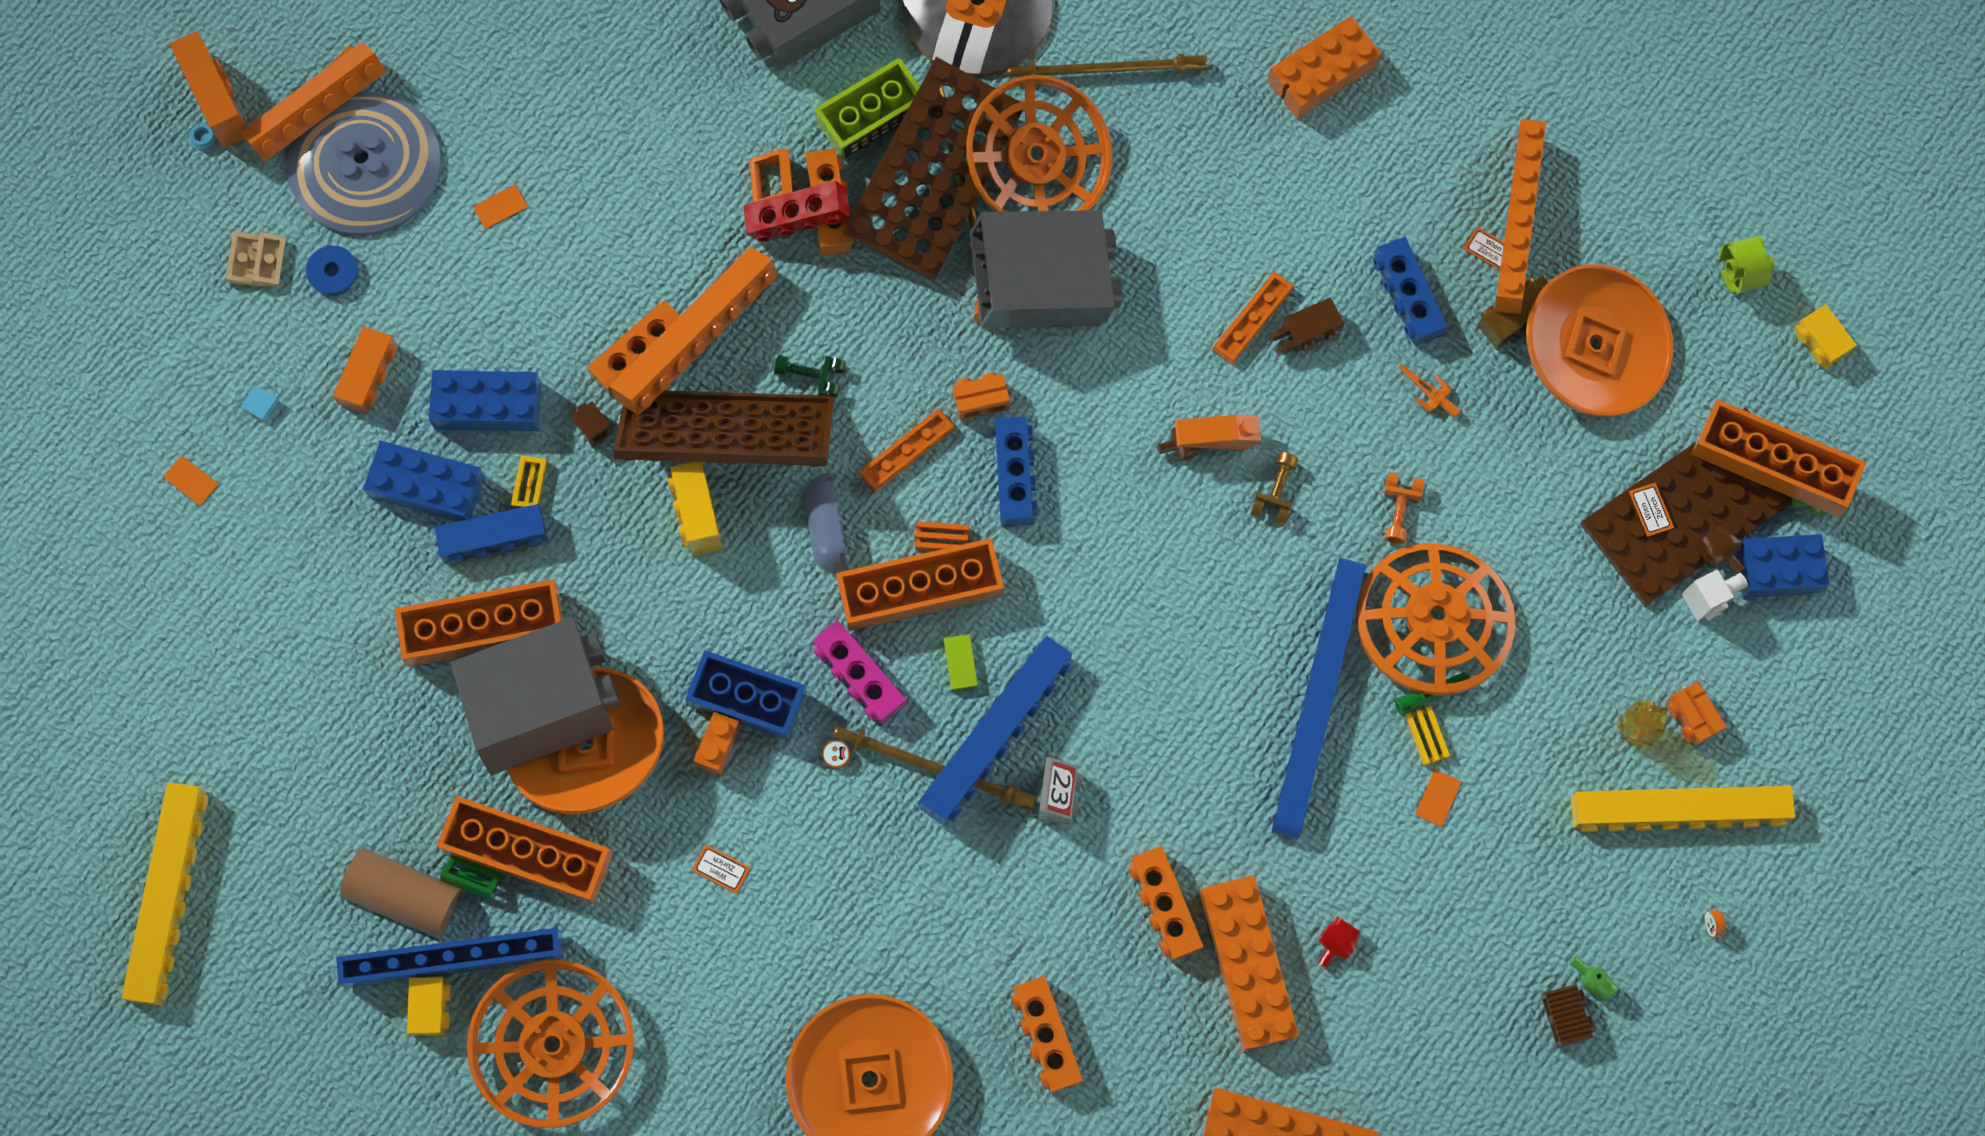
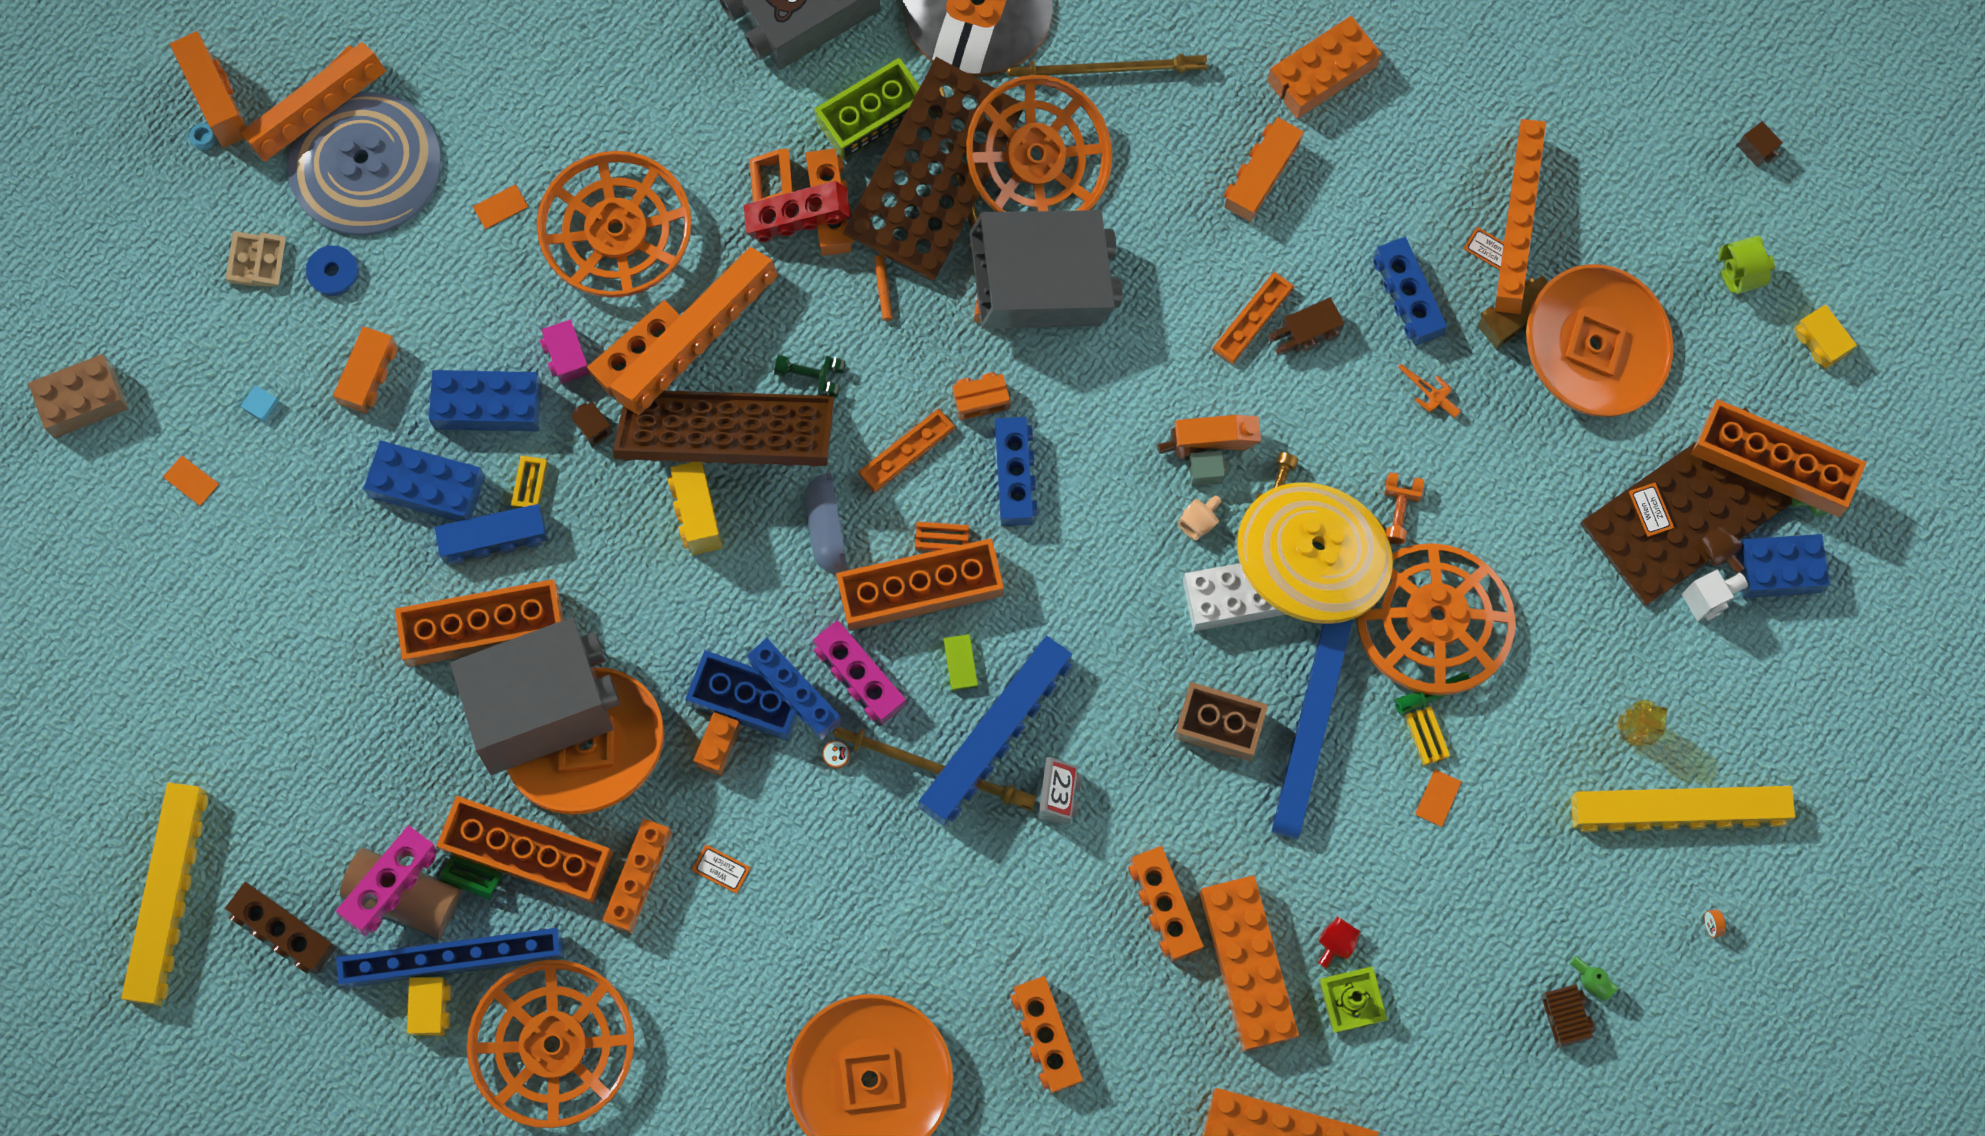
(78, 396): none -> medium nougat brick
(249, 899): none -> reddish brown brick
(388, 866): none -> dark pink brick
(565, 351): none -> dark pink brick
(613, 211): none -> orange dish
(637, 876): none -> orange brick
(794, 688): none -> blue brick
(883, 288): none -> orange piece
(1199, 518): none -> light nougat piece
(1207, 468): none -> sand green brick
(1220, 721): none -> medium nougat brick
(1223, 598): none -> white brick
(1263, 169): none -> orange brick
(1306, 581): none -> yellow dish
(1353, 999): none -> lime plate
(1695, 713): orange brick -> none
(1760, 144): none -> reddish brown brick

